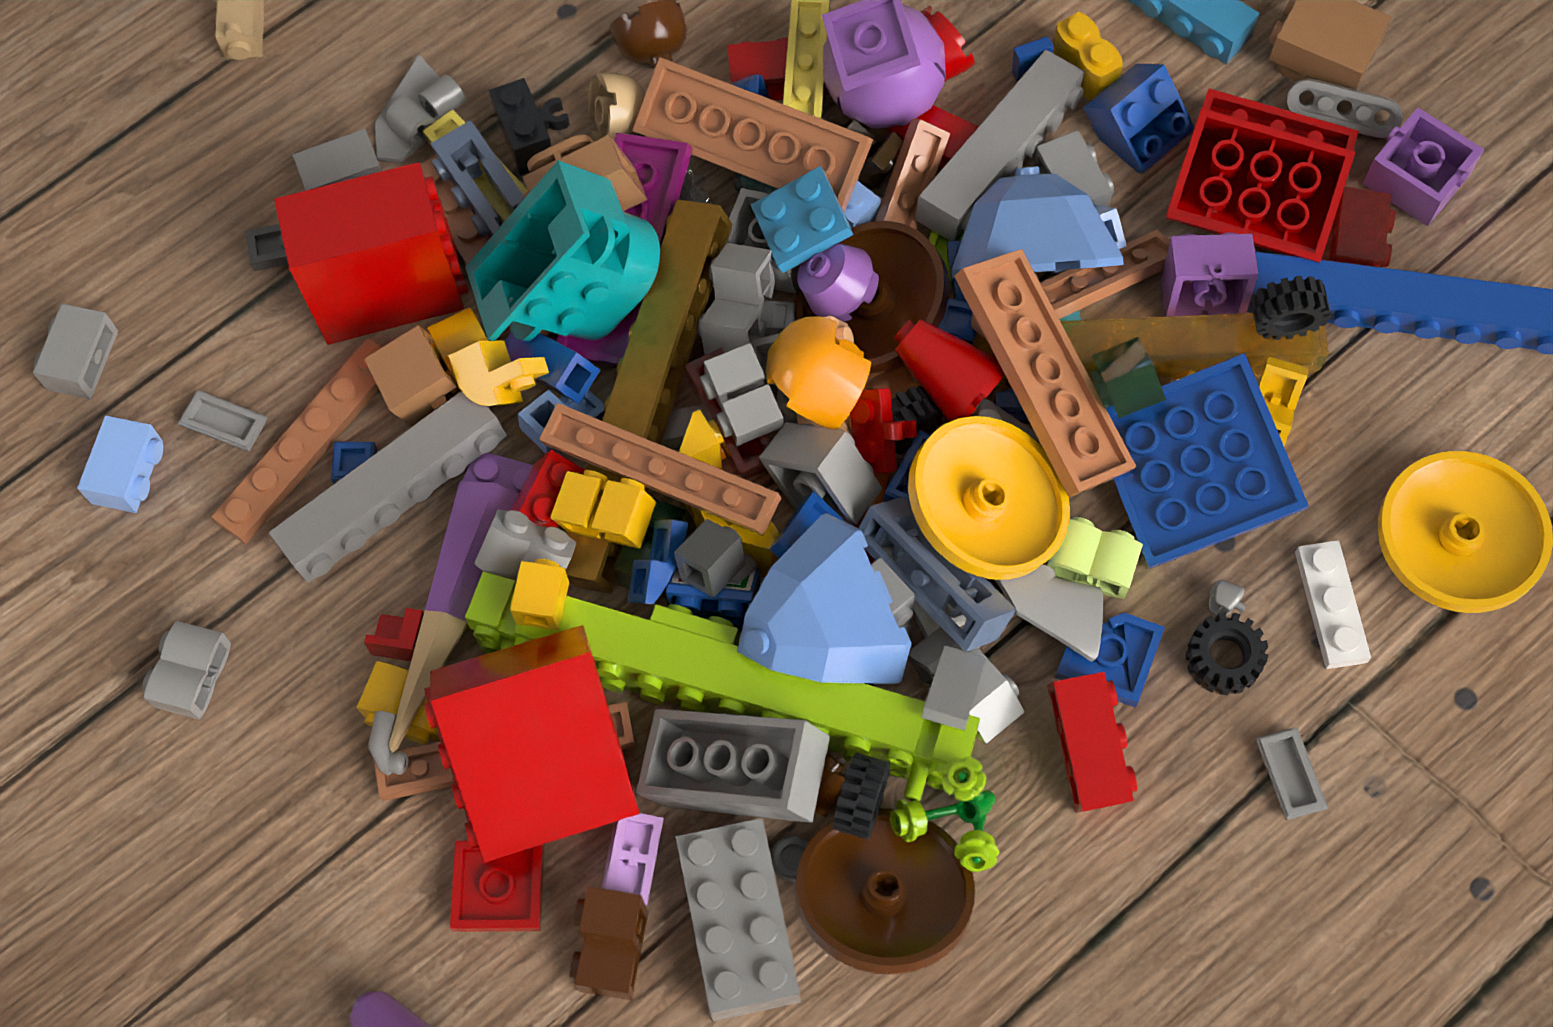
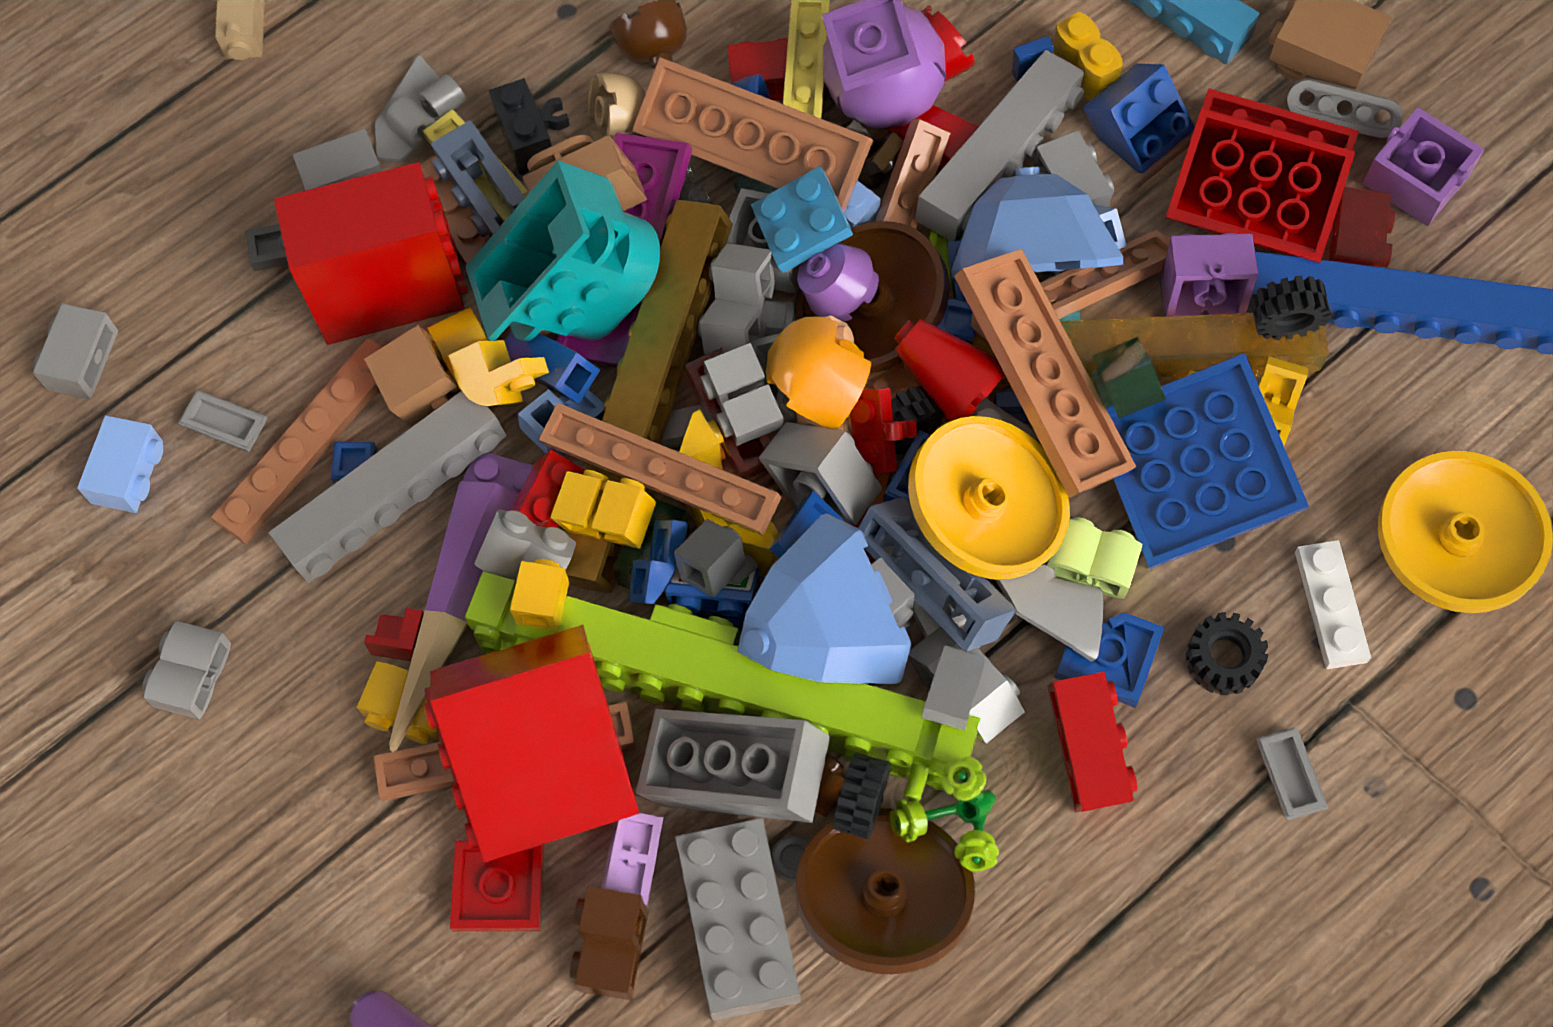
(385, 759): light grey arm -> none
(1225, 597): light grey piece -> none

